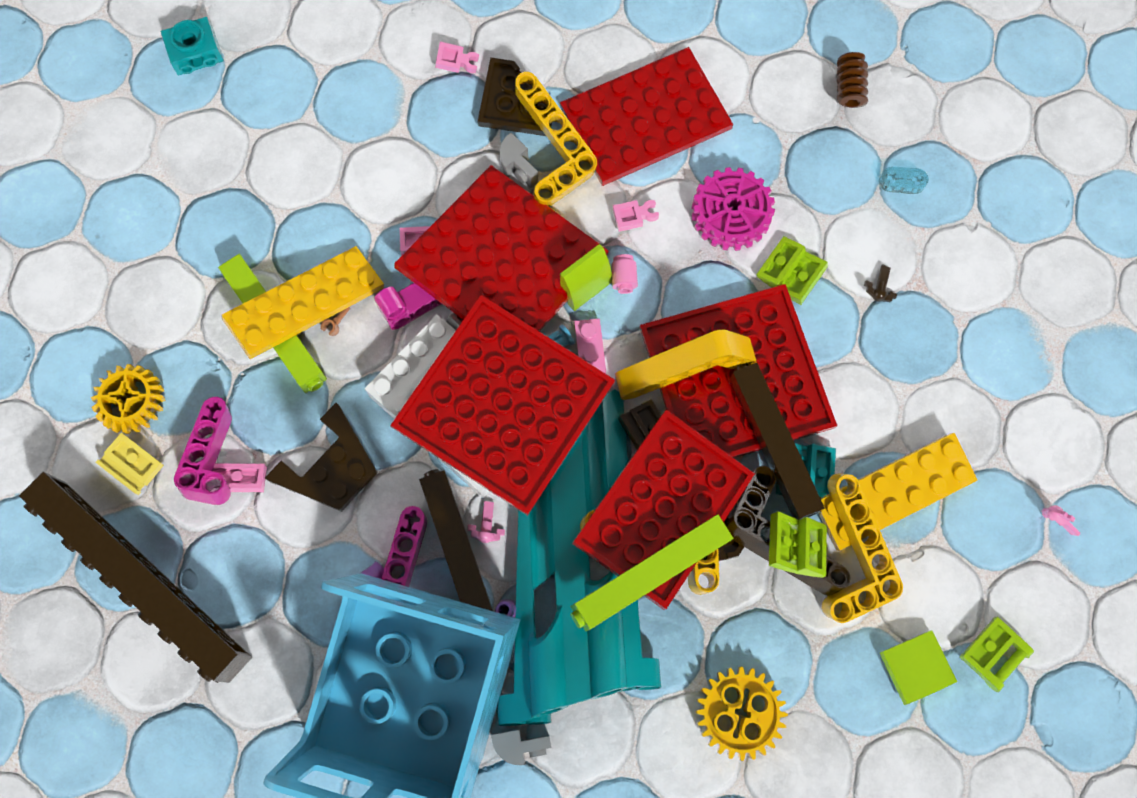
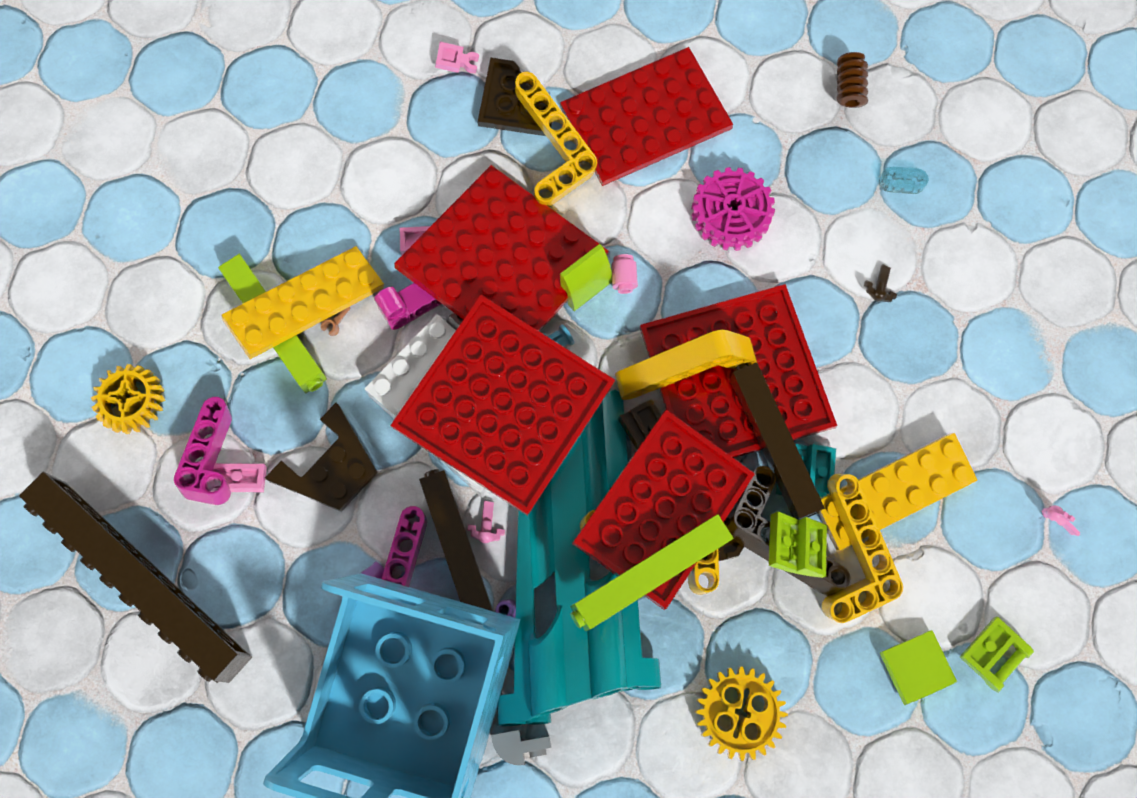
(129, 463): light yellow plate -> none
(192, 45): teal brick -> none
(515, 160): light grey brick -> none
(590, 342): bright pink plate -> none
(631, 215): bright pink plate -> none
(794, 267): lime slope -> none

